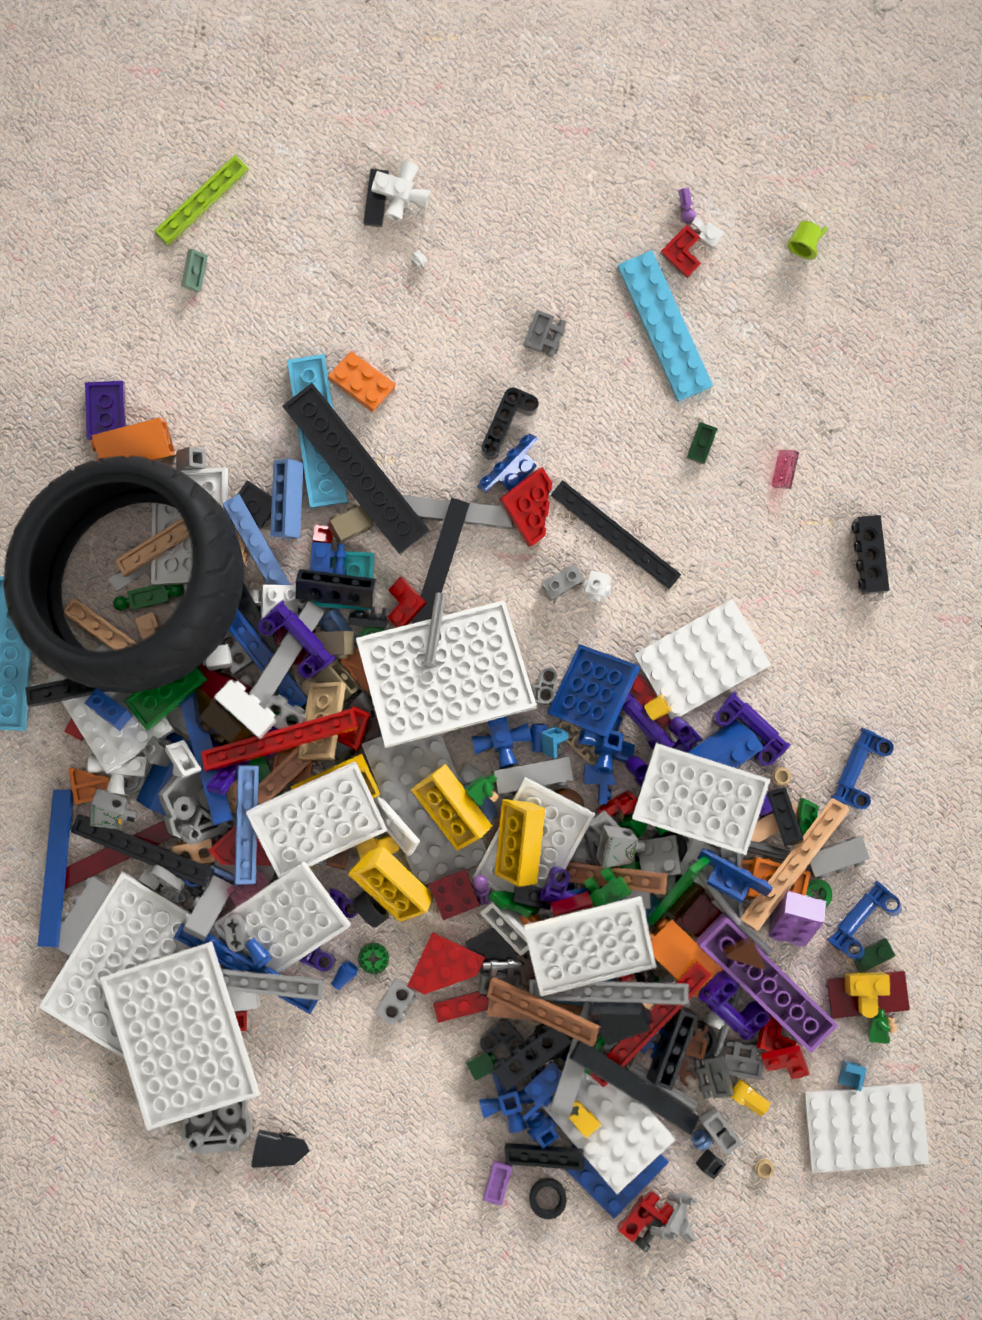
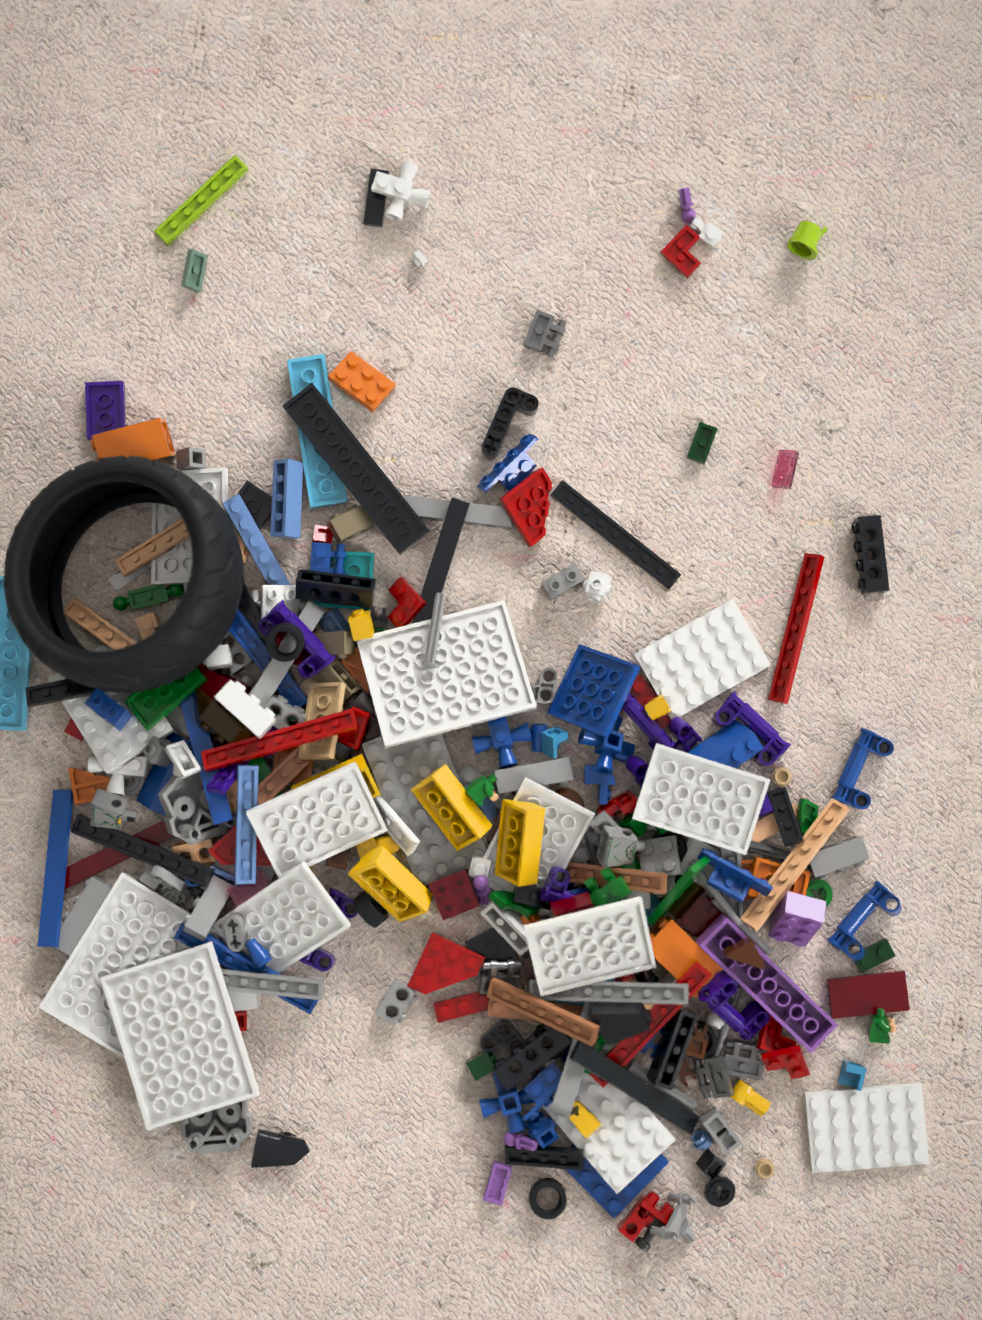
(281, 656): none -> black tyre
(345, 973): blue cone -> none
(361, 624): none -> yellow brick
(379, 951): green gear -> none
(479, 866): none -> white plate
(520, 1141): none -> medium lavender axle
(573, 728): tan beam -> none
(665, 326): medium azure plate -> none
(726, 1195): none -> black gear
(796, 628): none -> red plate
(867, 988): yellow brick -> none

